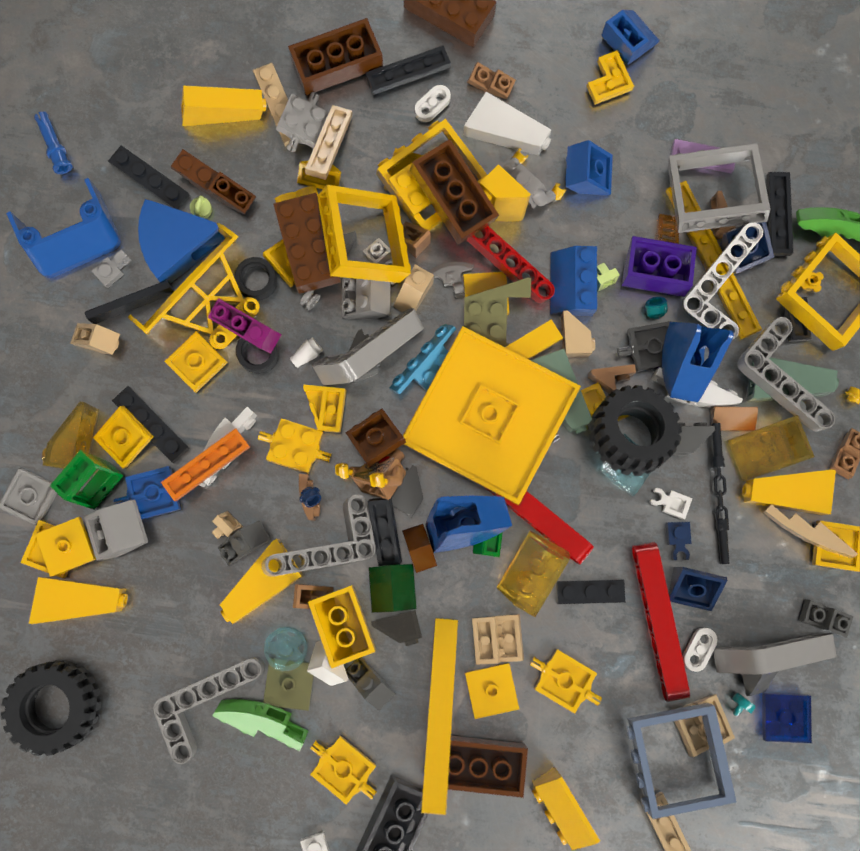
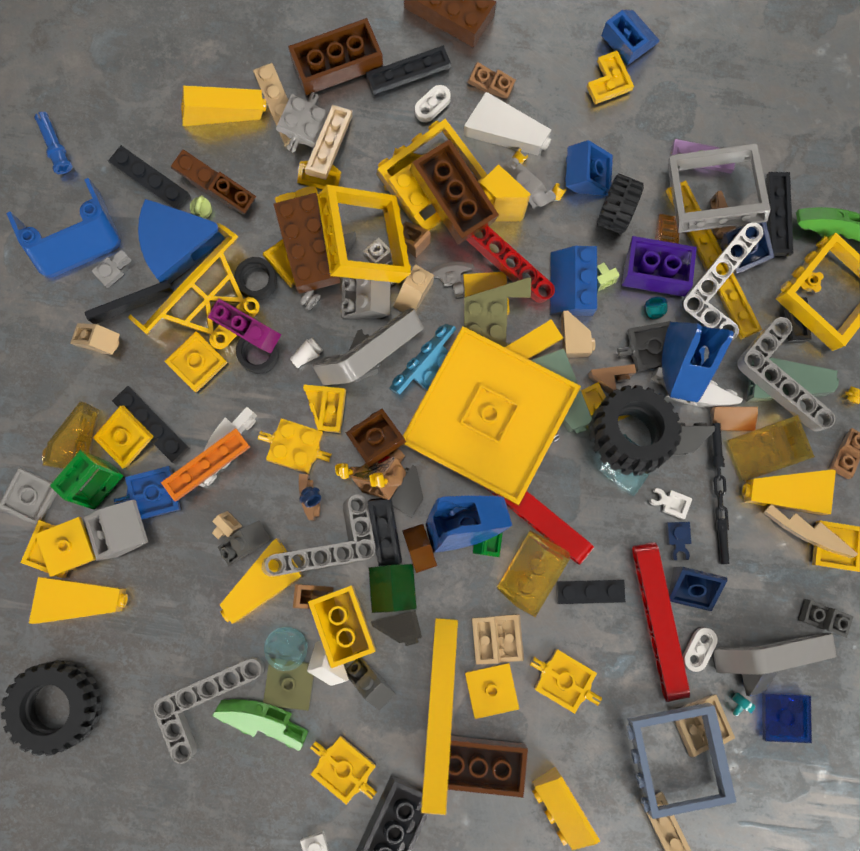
(620, 203): none -> black tyre

